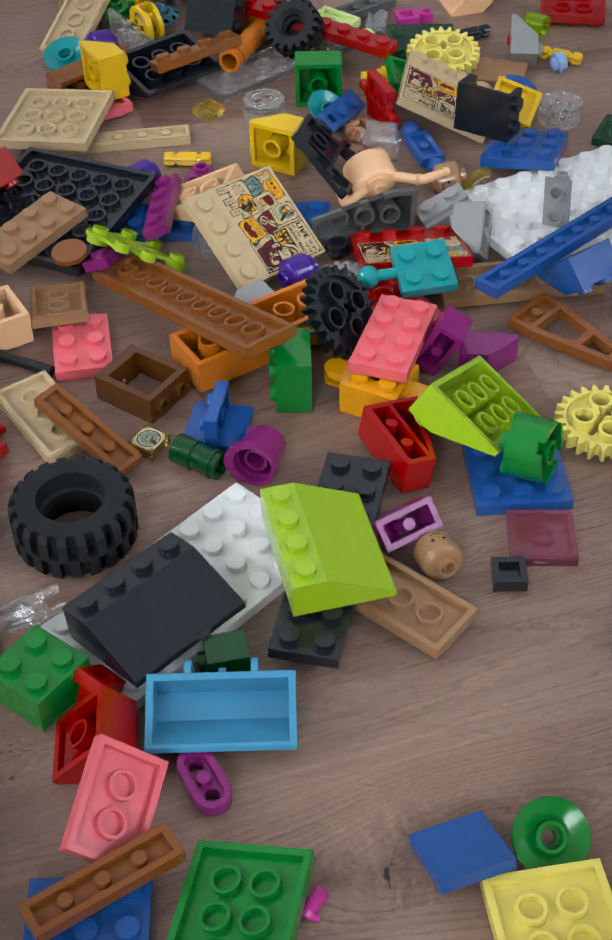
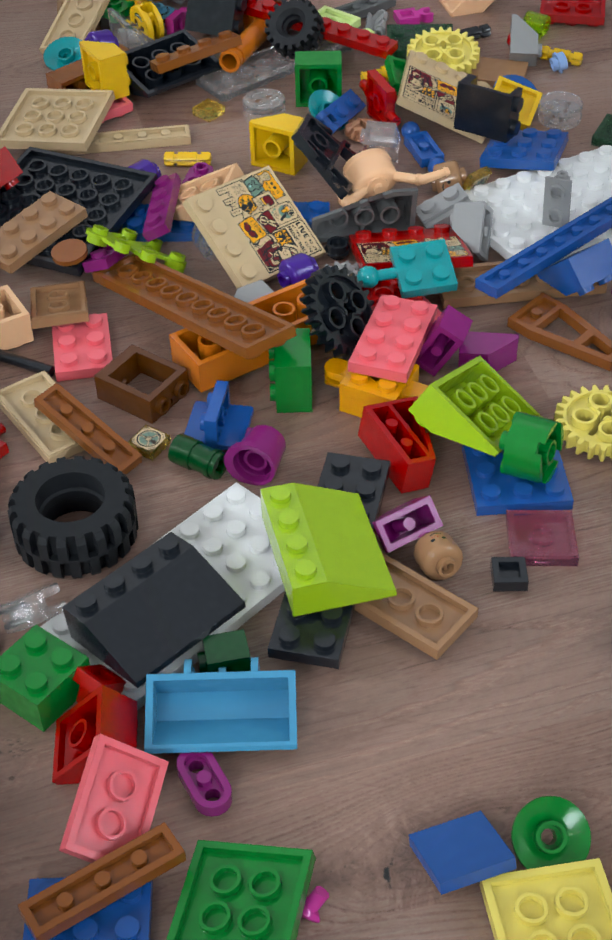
(176, 20): none -> dark pink plate

